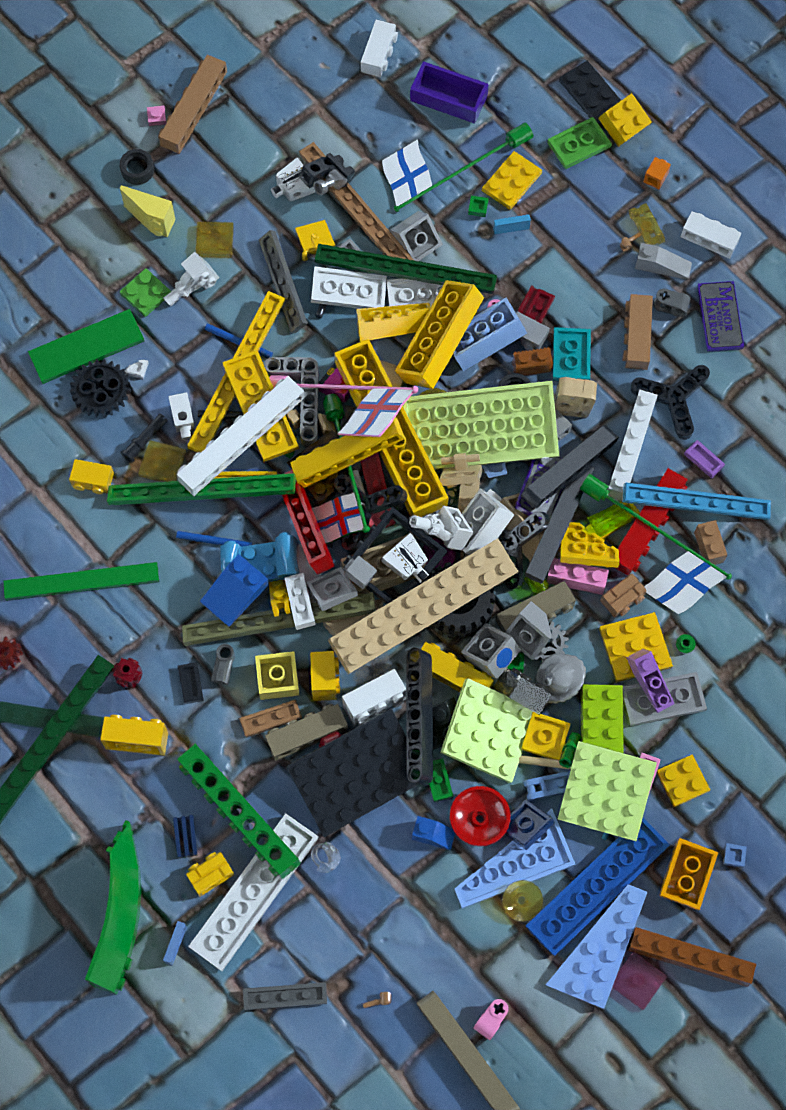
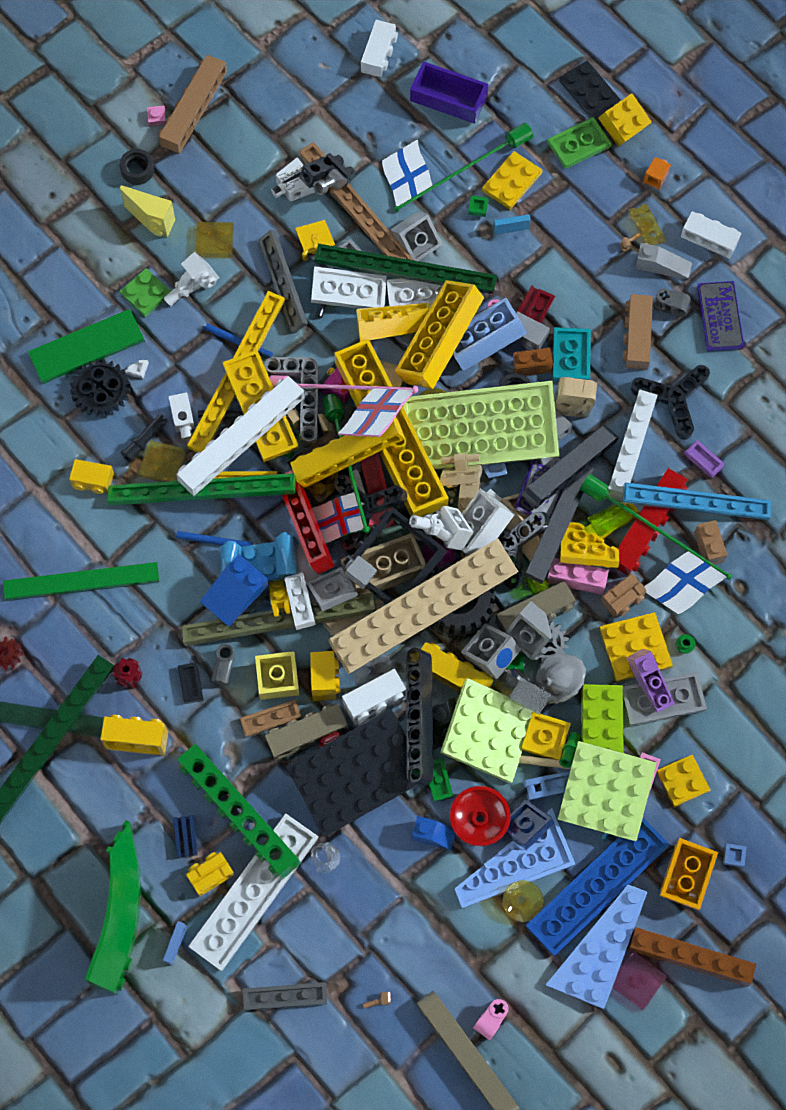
(407, 559): white torso -> none

